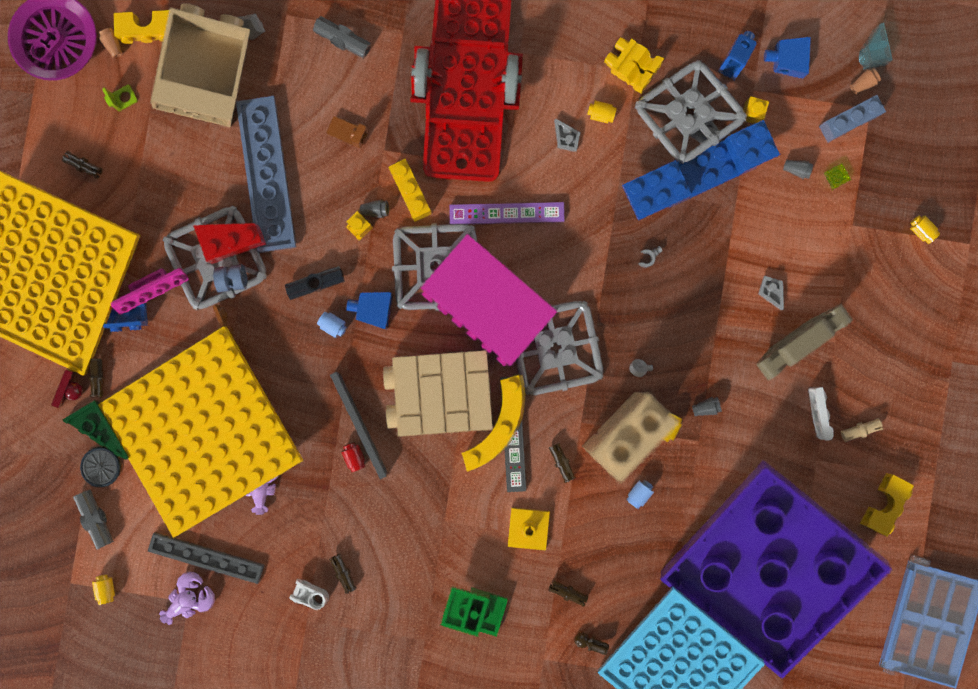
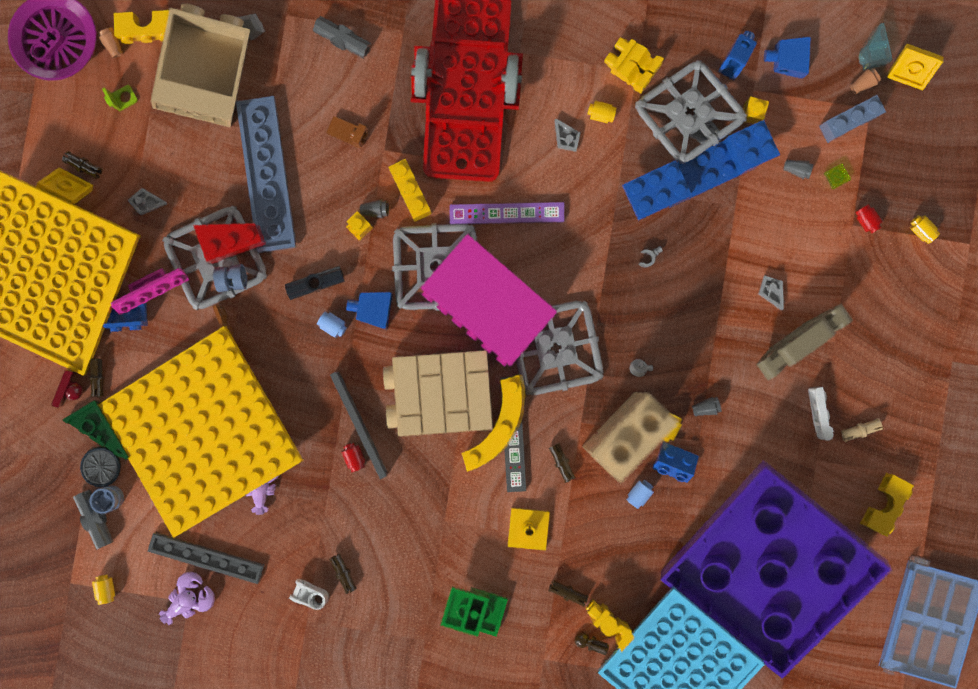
(65, 186): none -> yellow tile
(106, 499): none -> sand blue wheel
(145, 202): none -> light grey piece
(604, 618): none -> yellow hips
(676, 462): none -> blue bracket
(869, 219): none -> red brick
(915, 67): none -> yellow tile

